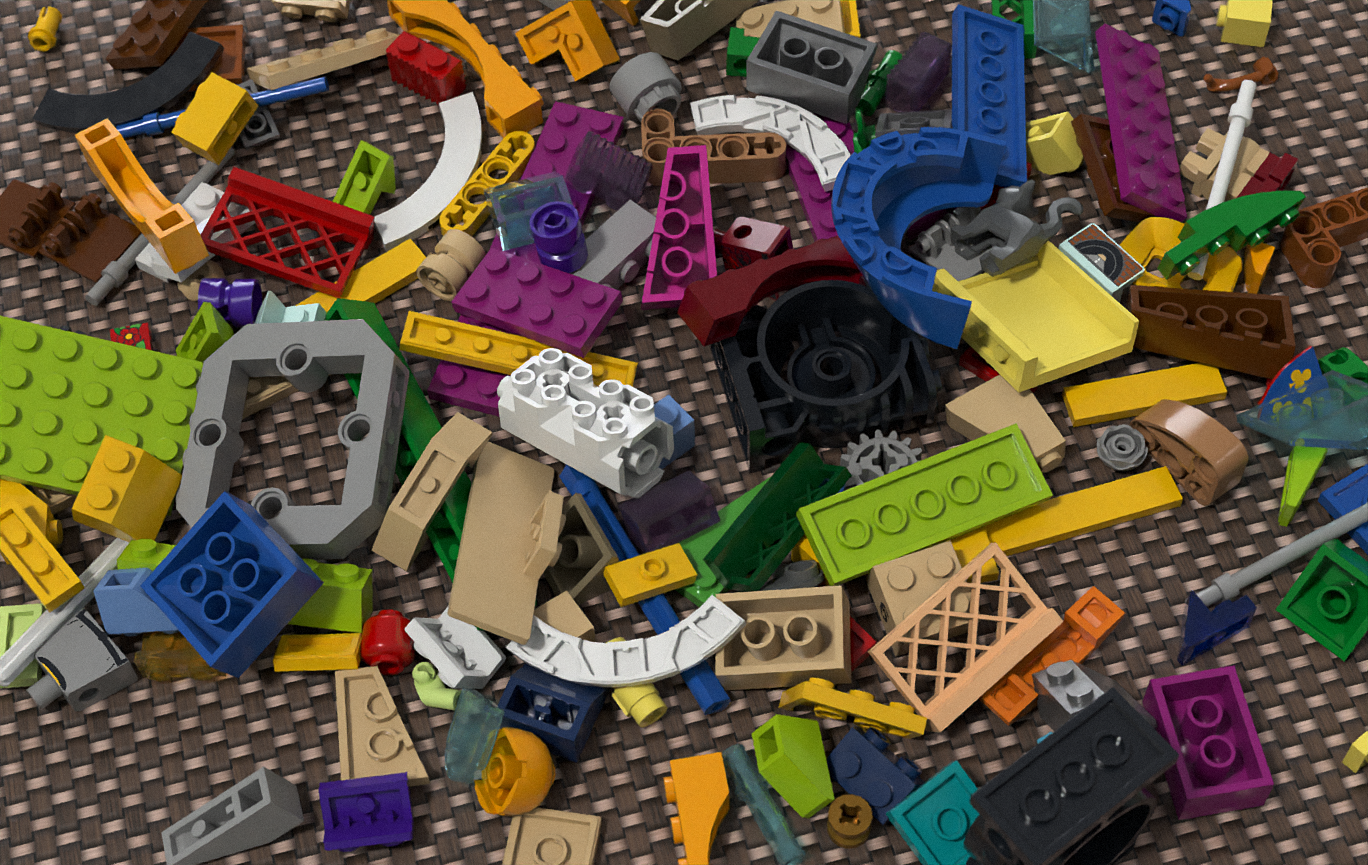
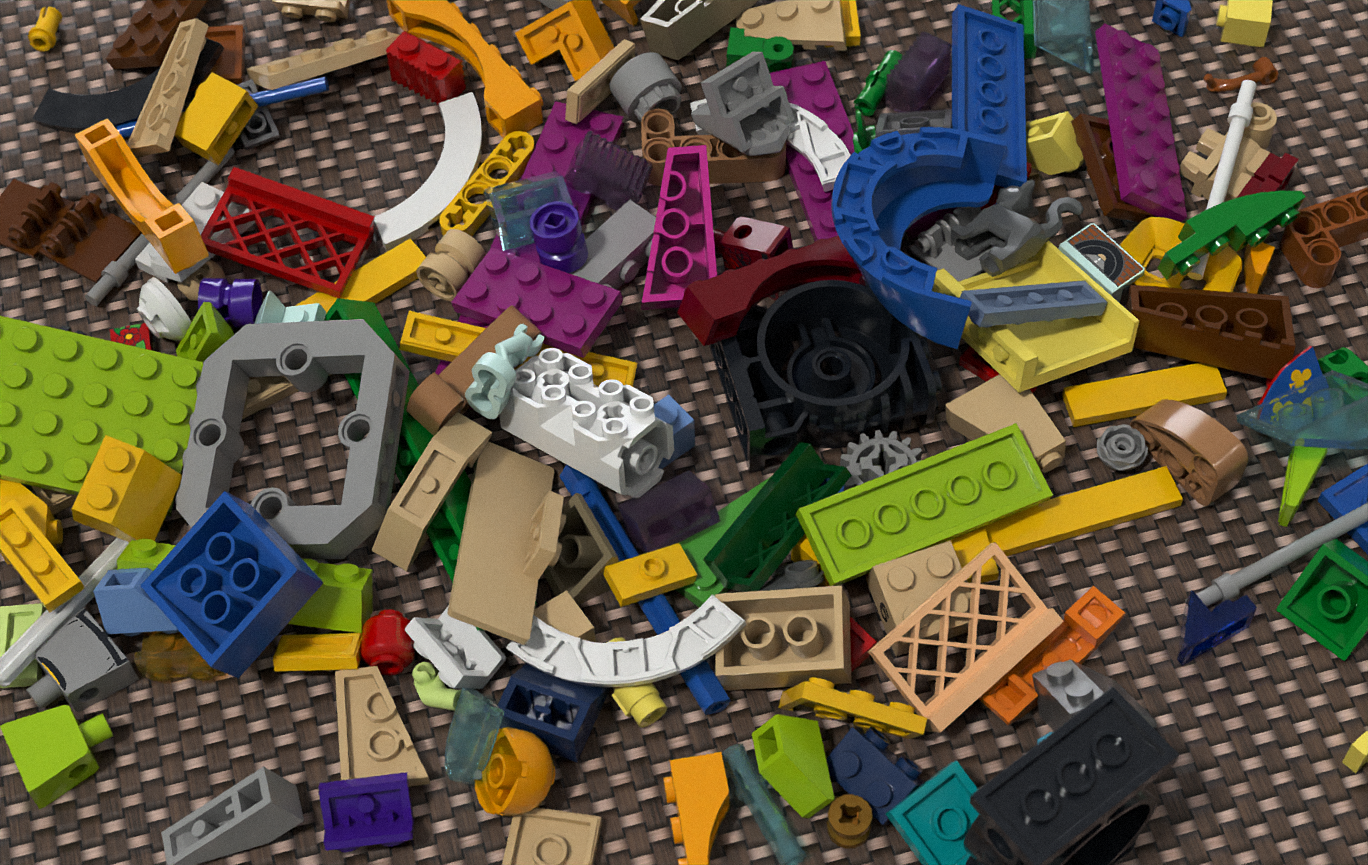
(54, 750): none -> lime torso
(162, 311): none -> white piece
(167, 96): none -> tan wing
(365, 178): lime slope -> none
(444, 394): none -> medium nougat beam
(496, 374): none -> light aqua piece
(595, 84): none -> tan tile
(746, 107): none -> light grey piece
(810, 66): flat silver slope -> none
(1033, 303): none -> sand blue plate
(1216, 742): magenta brick -> none
(1261, 124): none -> tan brick

